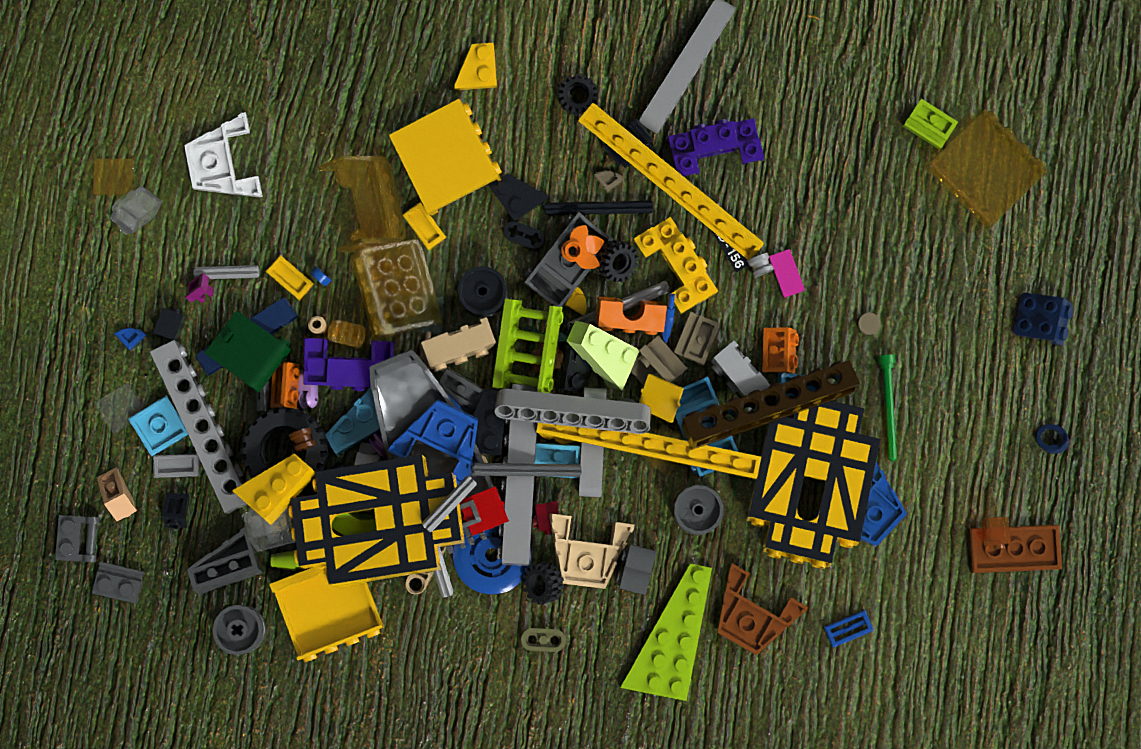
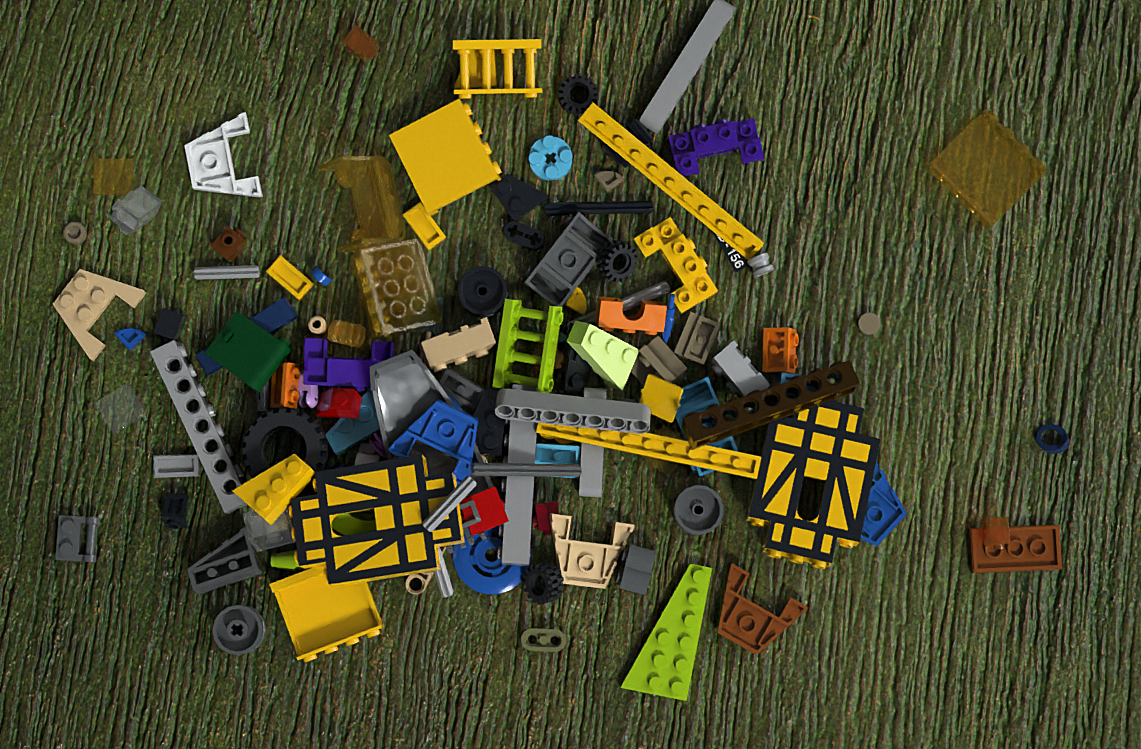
(75, 232): none -> dark tan tile
(86, 300): none -> tan wing
(116, 494): light nougat slope -> none
(118, 582): dark grey plate -> none
(158, 425): medium azure tile -> none
(197, 288): magenta tile -> none
(229, 243): none -> reddish brown brick
(302, 439): reddish brown wheel -> none
(339, 403): none -> red slope
(360, 44): none -> clear orange brick
(507, 48): none -> yellow fence
(546, 146): none -> medium azure plate
(585, 248): orange plate -> none
(786, 273): dark pink tile -> none
(831, 635): blue tile -> none
(886, 363): green piece -> none
(930, 124): lime plate -> none
(1043, 318): dark blue bracket -> none

